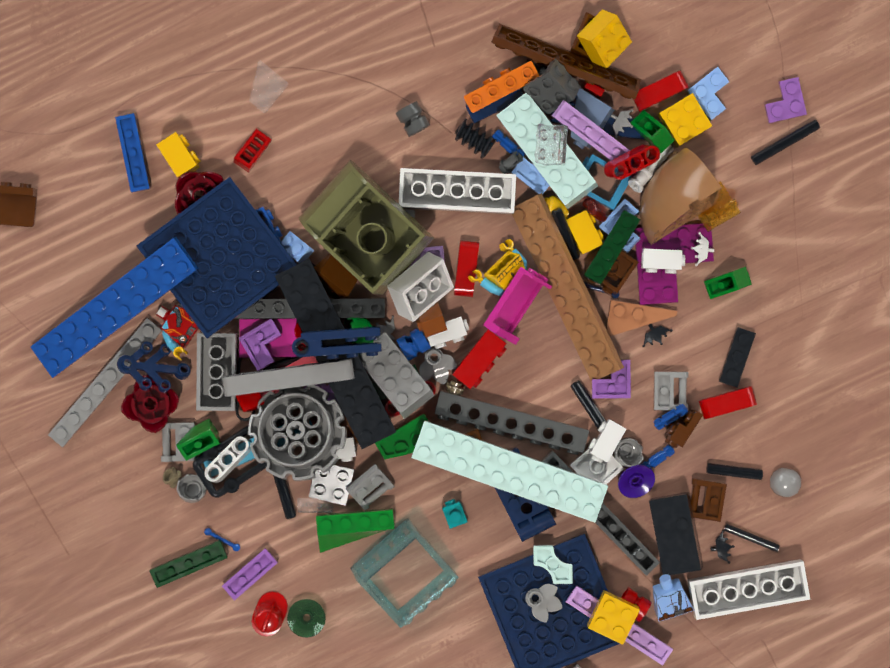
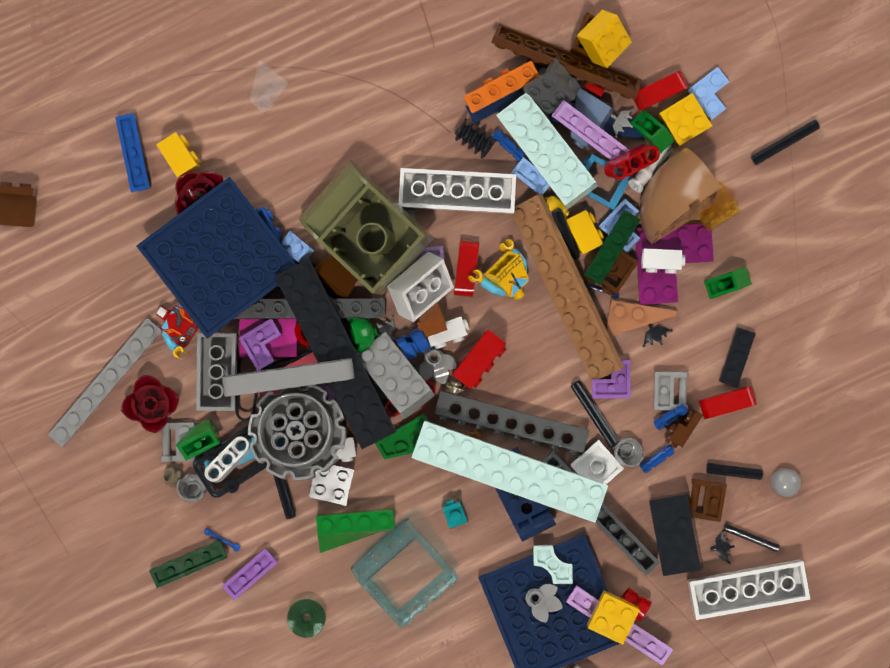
(114, 307): blue plate -> none
(151, 368): dark blue plant -> none
(249, 401): red slope -> none
(252, 160): red slope -> none
(269, 614): red piece -> none
(313, 505): clear tile -> none
(314, 343): dark blue hinge -> none
(367, 483): light grey plate -> none
(412, 119): dark grey wheel -> none
(507, 165): dark grey pin -> none
(515, 303): dark pink panel -> none
(551, 144): clear bracket -> none
(594, 209): clear red arm -> none
(607, 441): white brick -> none
(636, 481): dark purple dish -> none
(670, 598): light blue torso -> none
(702, 249): white piece -> none
(790, 106): medium lavender plate -> none

